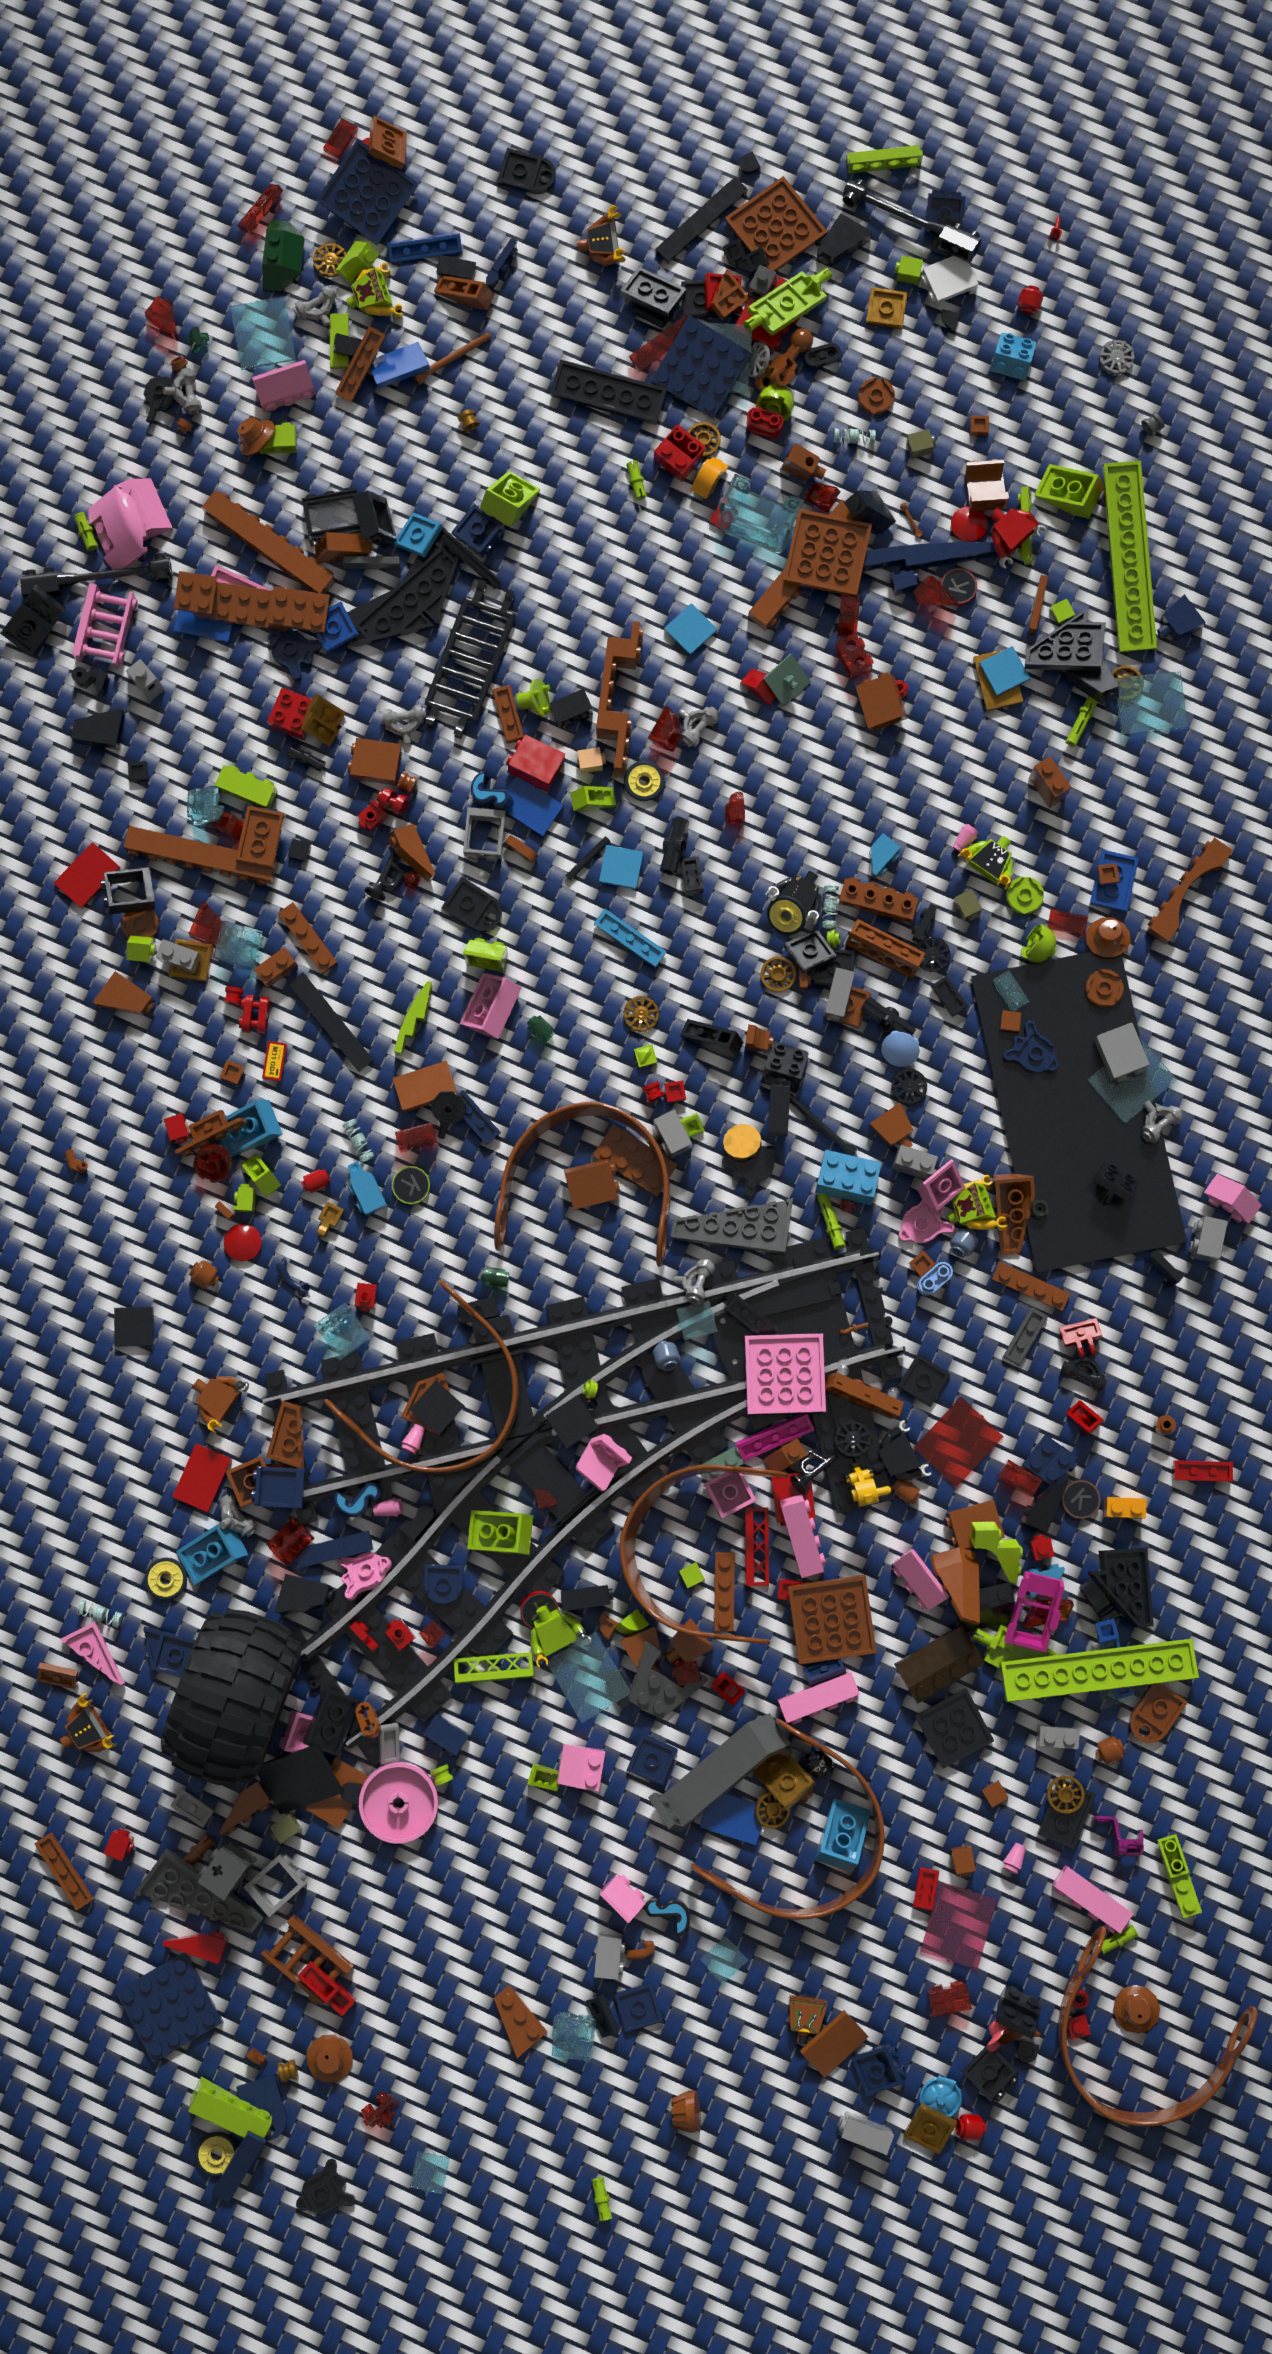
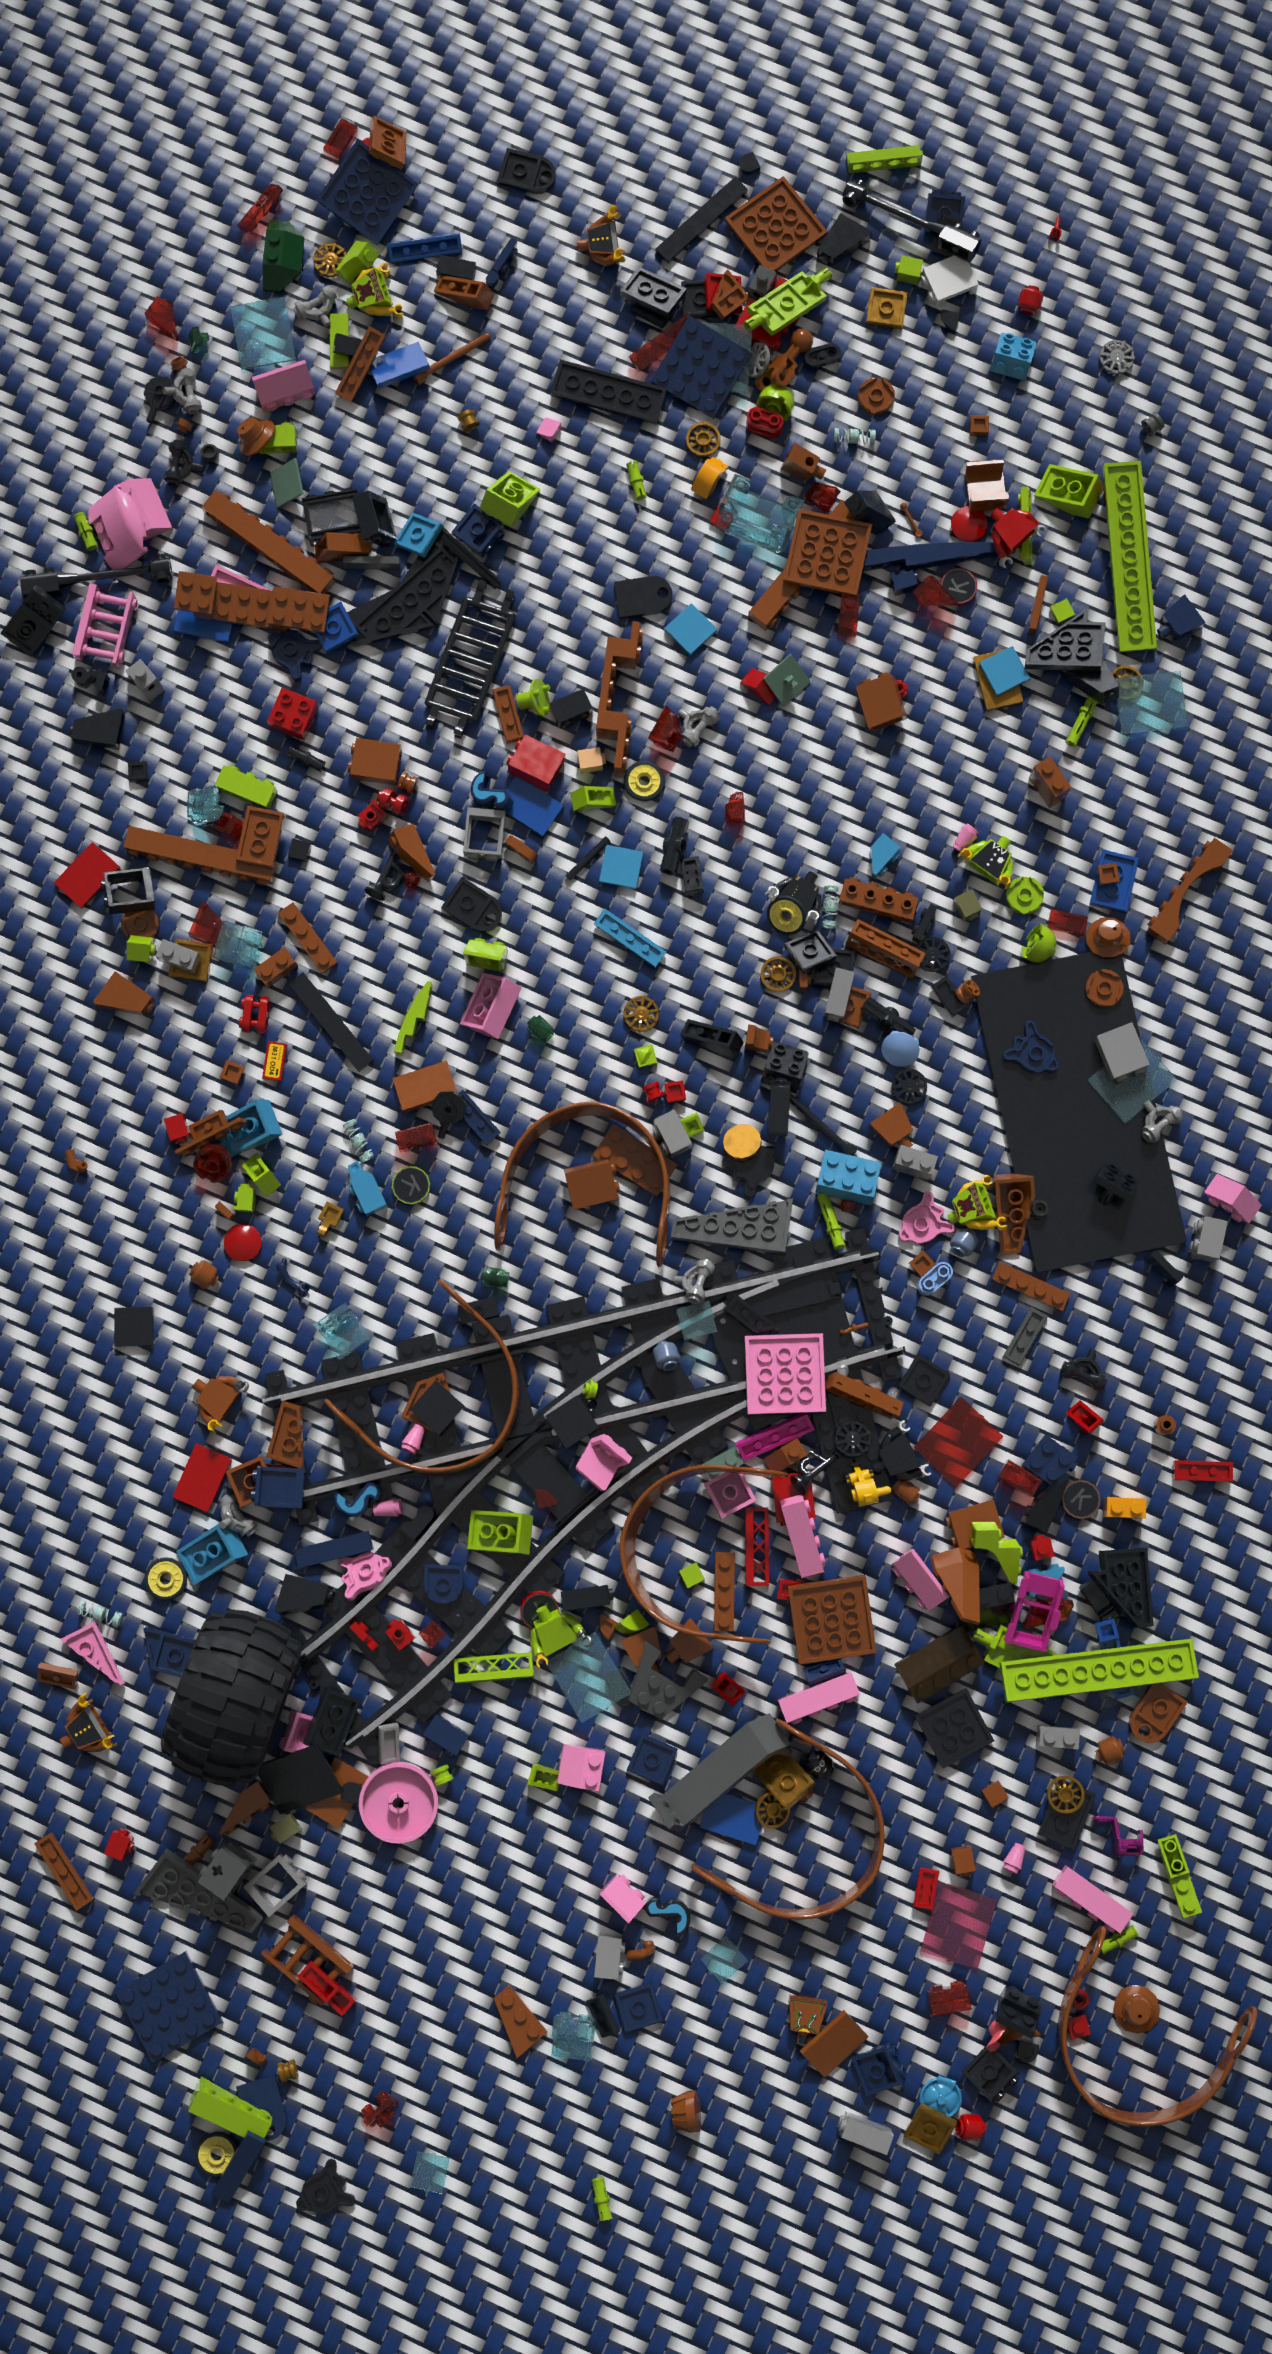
(174, 475): none -> black piece
(192, 1808): light grey plate -> none
(204, 1946): red slope -> none
(209, 453): none -> pearl dark grey plate
(233, 996): red wheel -> none
(286, 483): none -> sand green piece
(290, 1541): clear red brick -> none
(315, 1181): red brick -> none
(322, 719): pearl gold slope -> none
(339, 2059): dark orange hat -> none
(364, 1722): dark orange beam -> none
(366, 1296): red brick -> none
(391, 718): light grey piece -> none
(549, 429): none -> bright pink slope
(640, 596): none -> black tile
(679, 453): red slope -> none
(686, 1672): clear red bracket -> none
(737, 256): black tile -> none
(833, 938): lime plate -> none
(843, 1835): dark azure slope -> none
(849, 657): clear red brick -> none
(920, 443): olive brick -> none
(941, 1186): bright pink slope -> none
(967, 991): none -> dark orange wheel
(1010, 991): clear light blue plate -> none
(1010, 1021): dark orange tile -> none
(1080, 1333): hinge -> none

